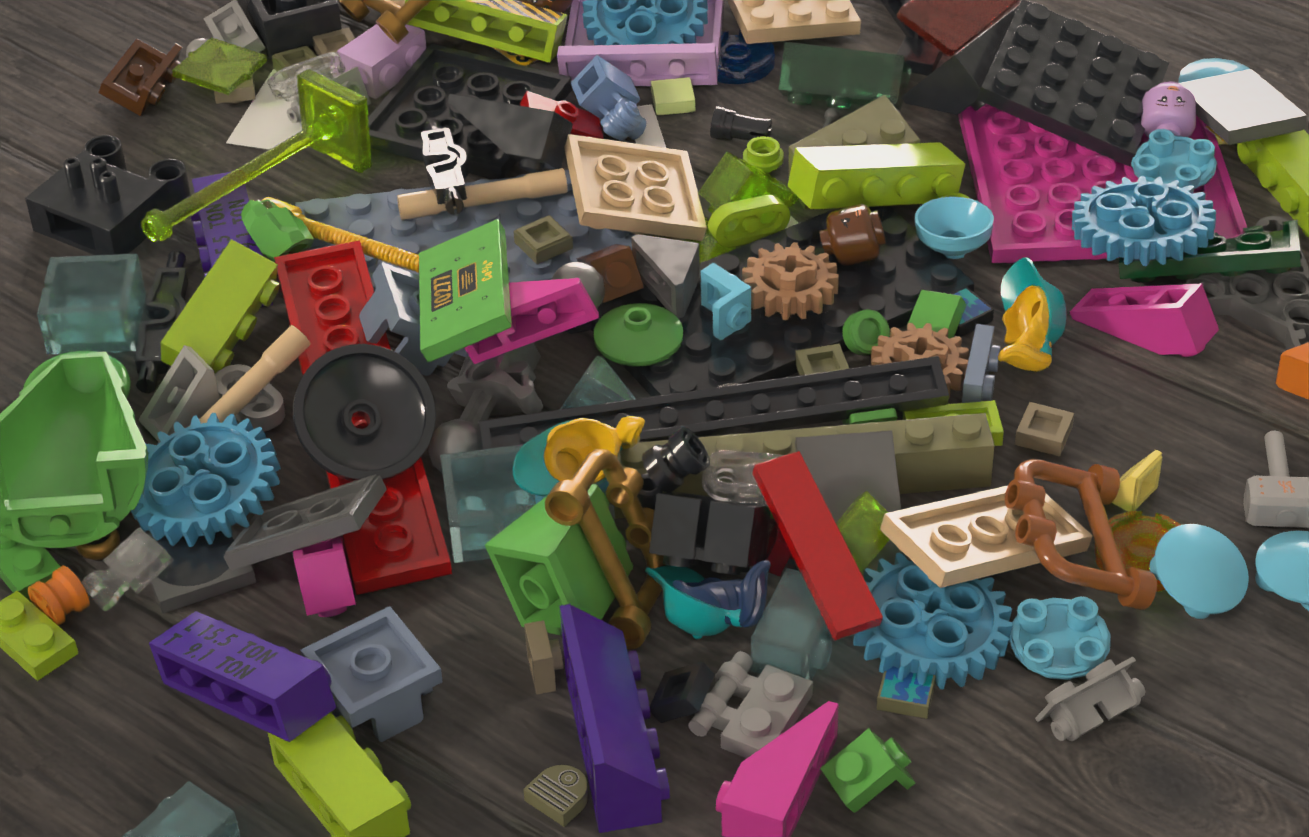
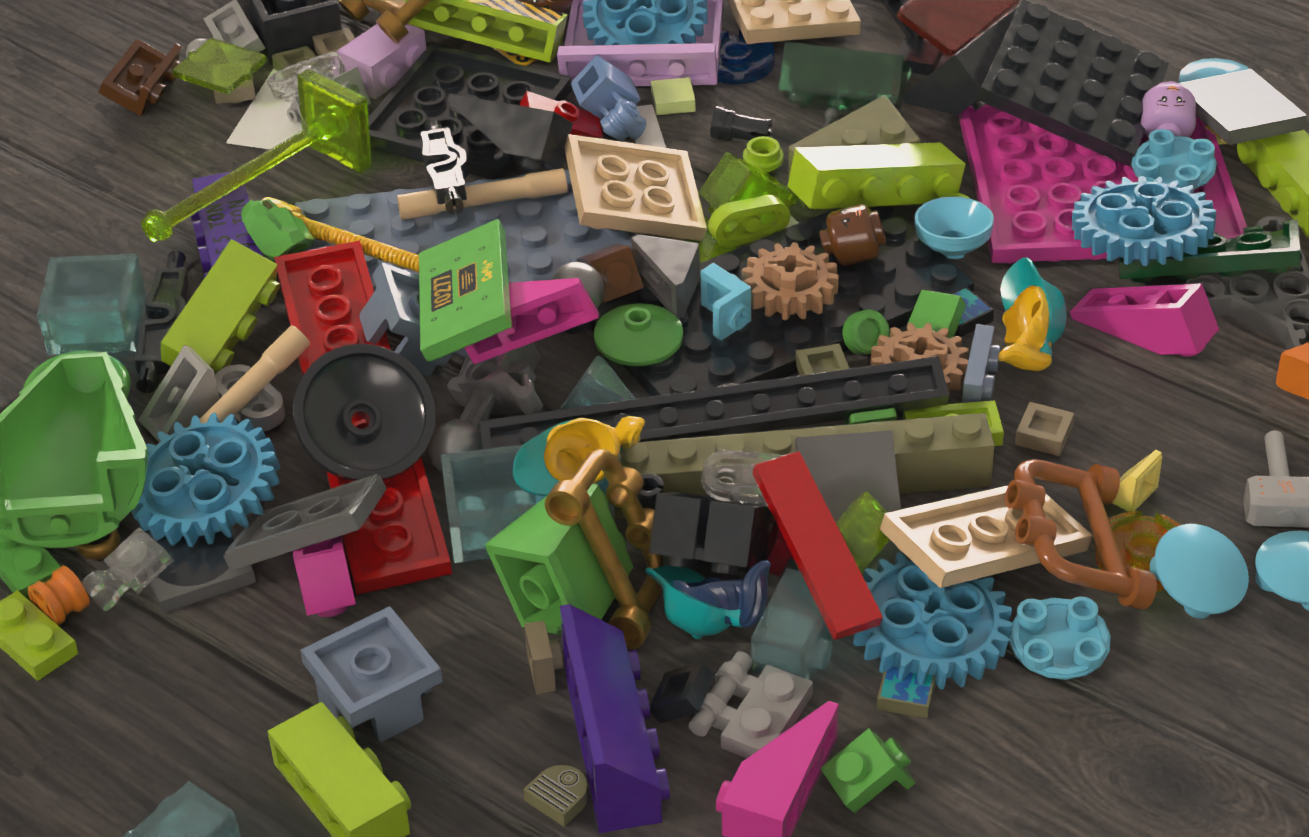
(100, 203): black piece -> none
(243, 675): dark purple brick -> none
(543, 239): olive tile -> none
(676, 459): black wheel -> none
(1074, 707): light grey hinge -> none

